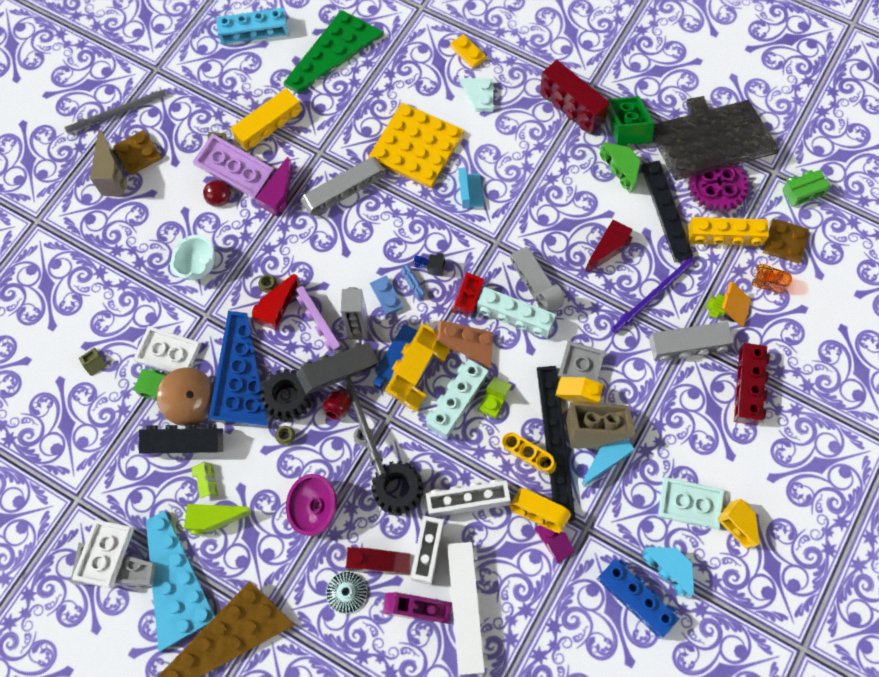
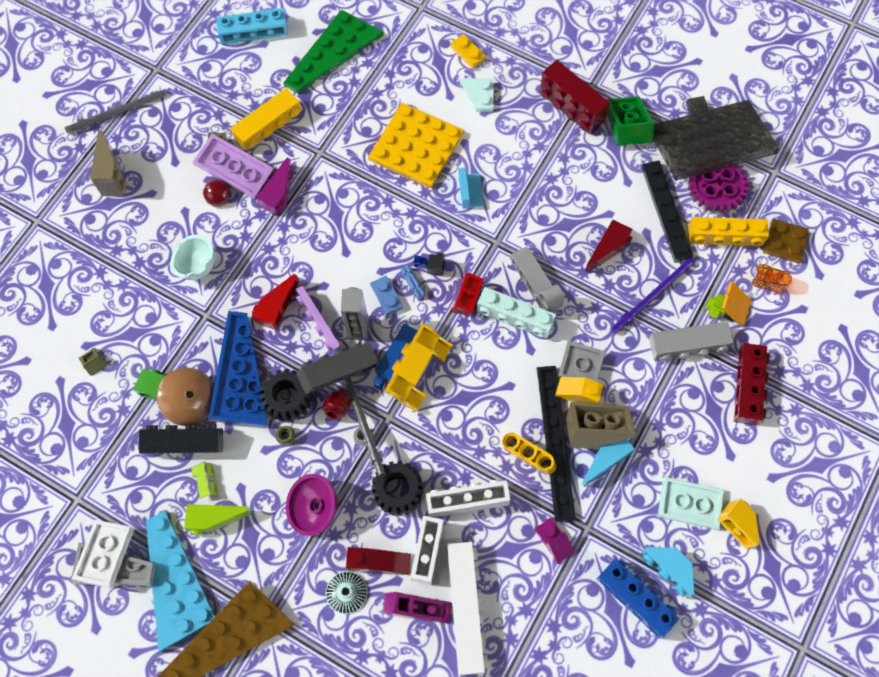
(137, 152): pearl gold plate -> none
(166, 350): white tile -> none
(265, 279): olive plate -> none
(343, 186): light grey beam -> none
(457, 398): light aqua brick -> none
(467, 340): nougat wing -> none
(494, 397): lime slope -> none
(540, 510): yellow beam -> none
(622, 163): bright green slope -> none
(805, 188): bright green brick -> none

